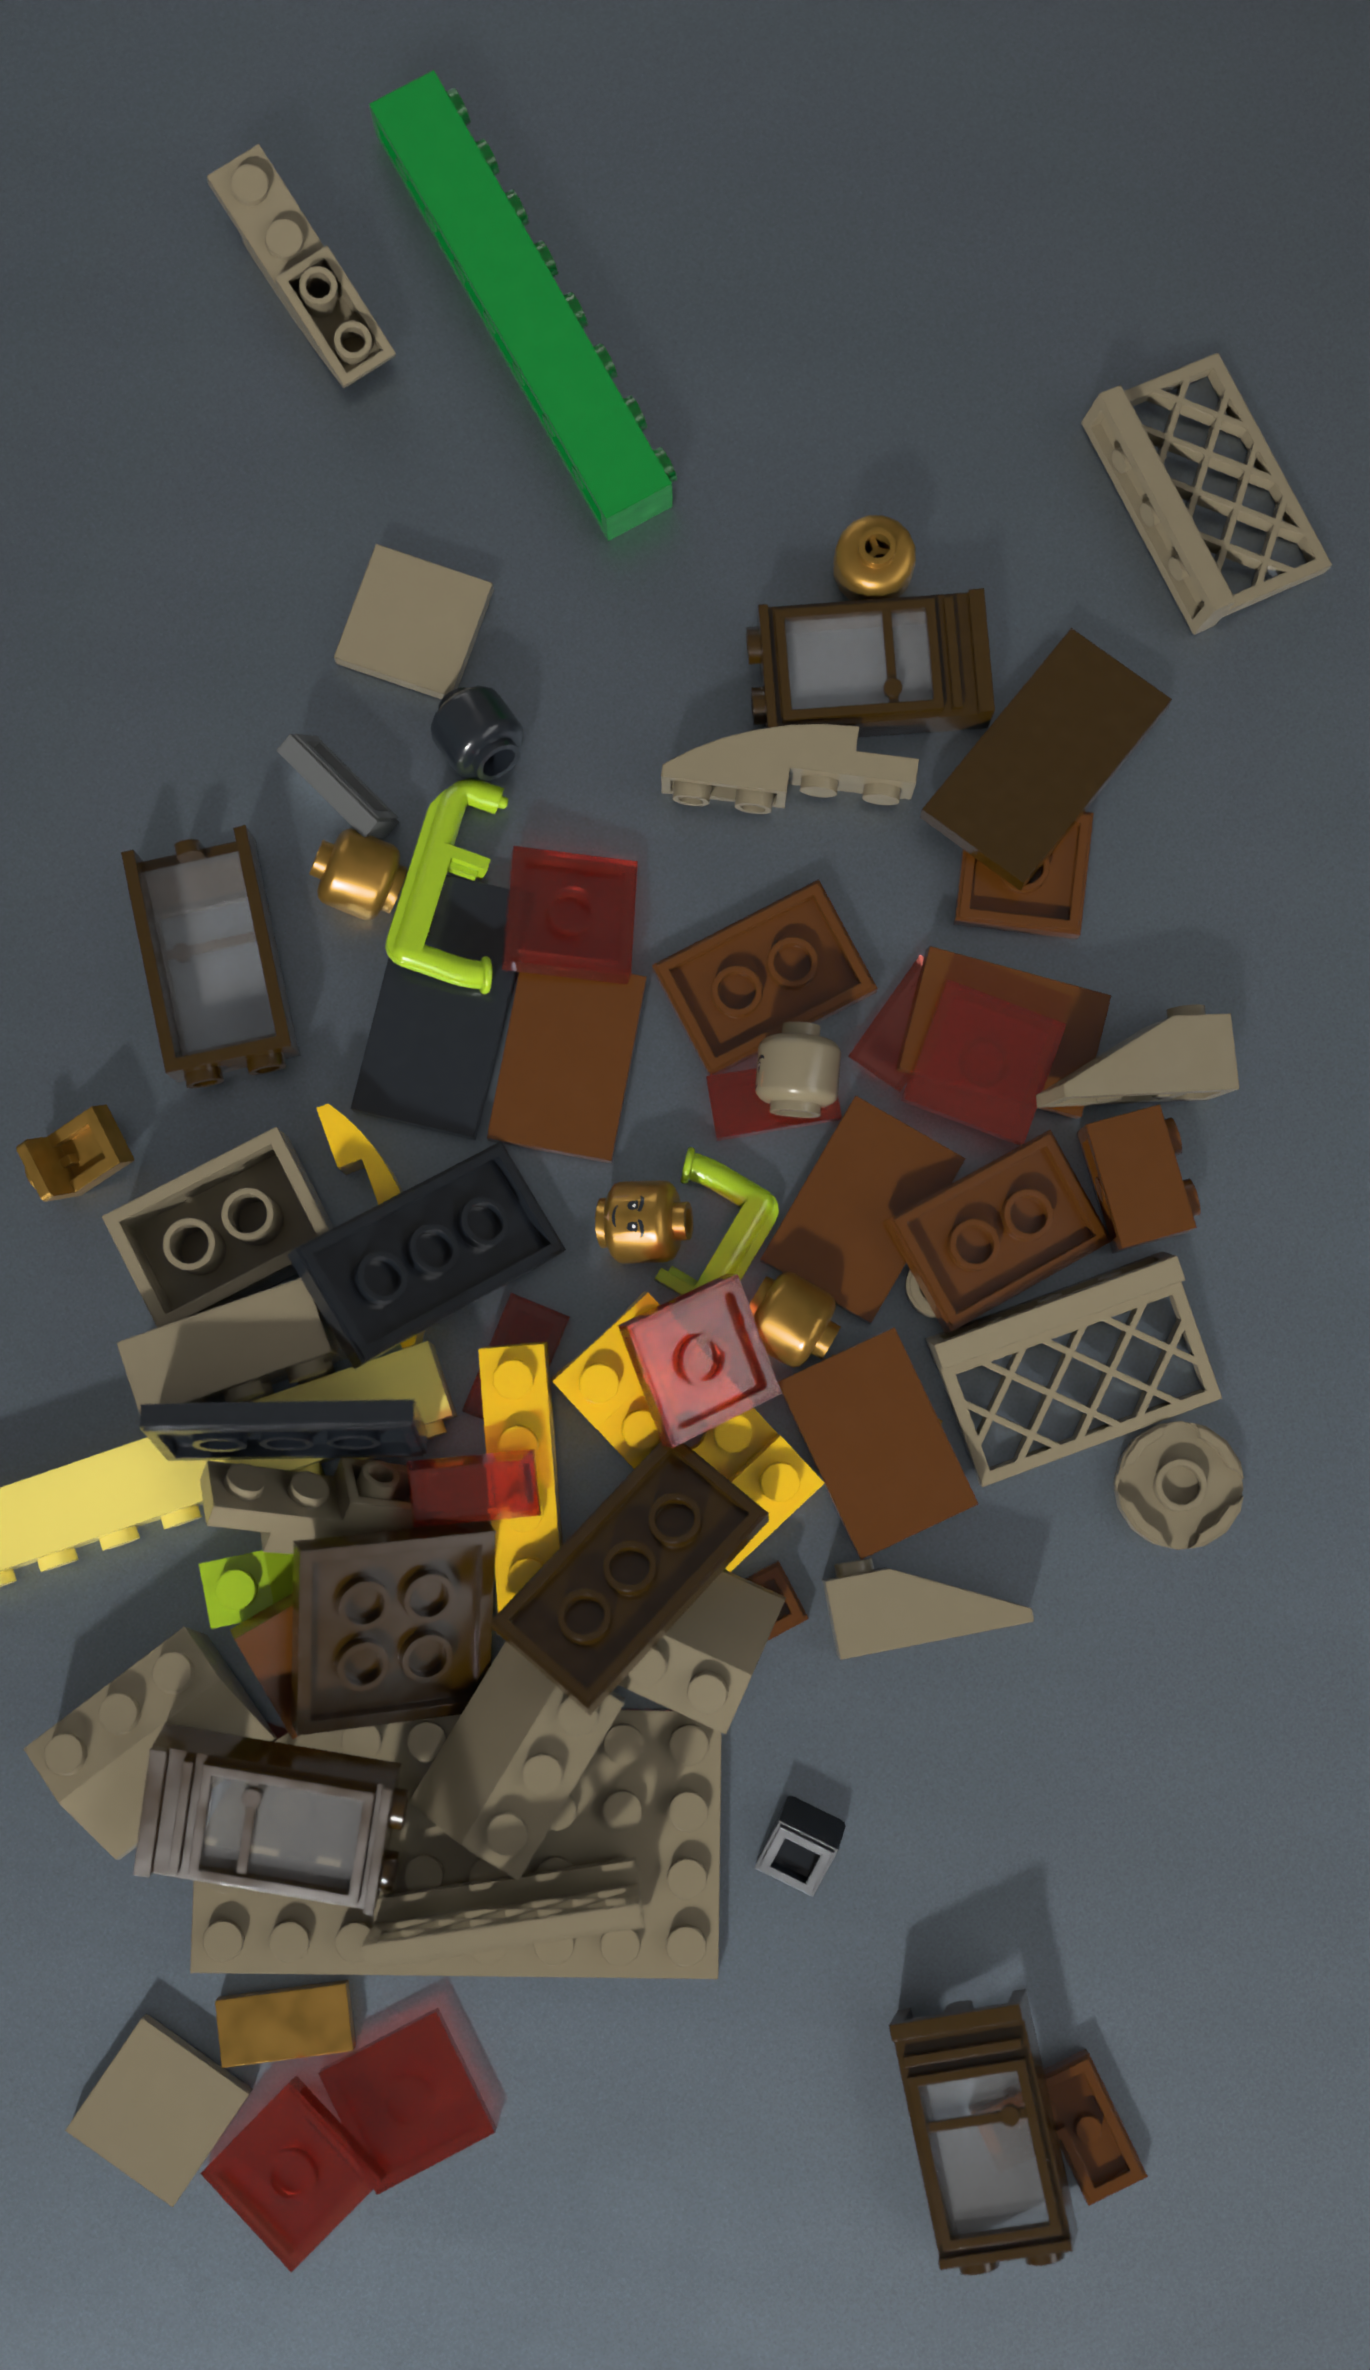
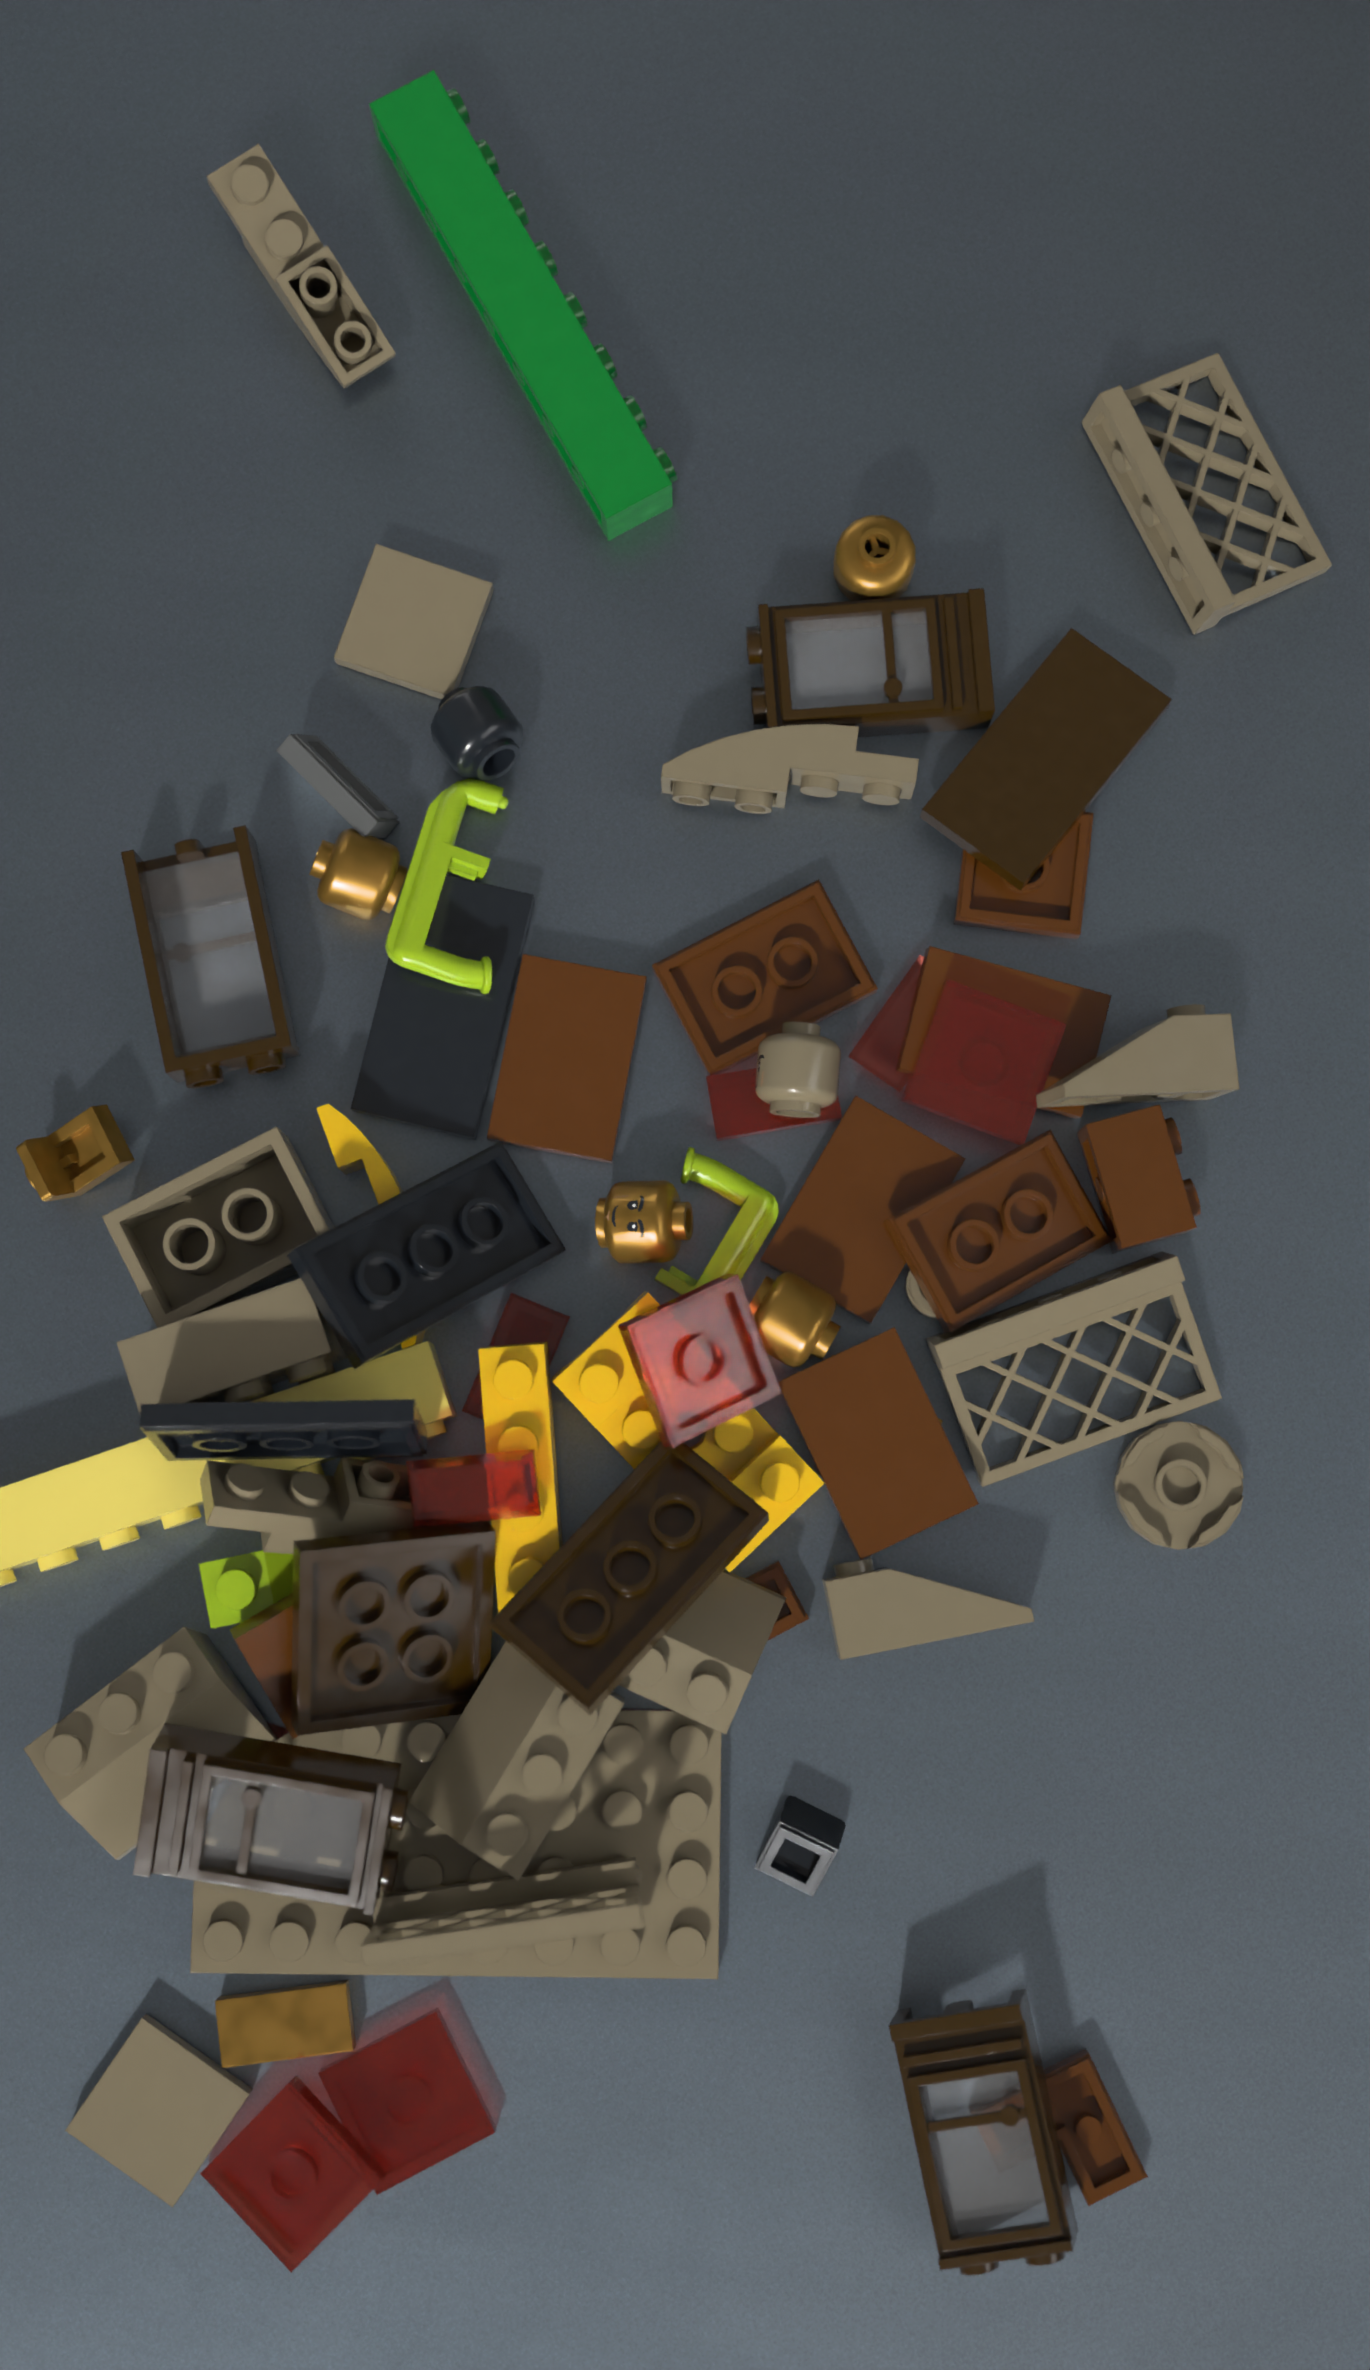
(570, 915): clear red tile -> none

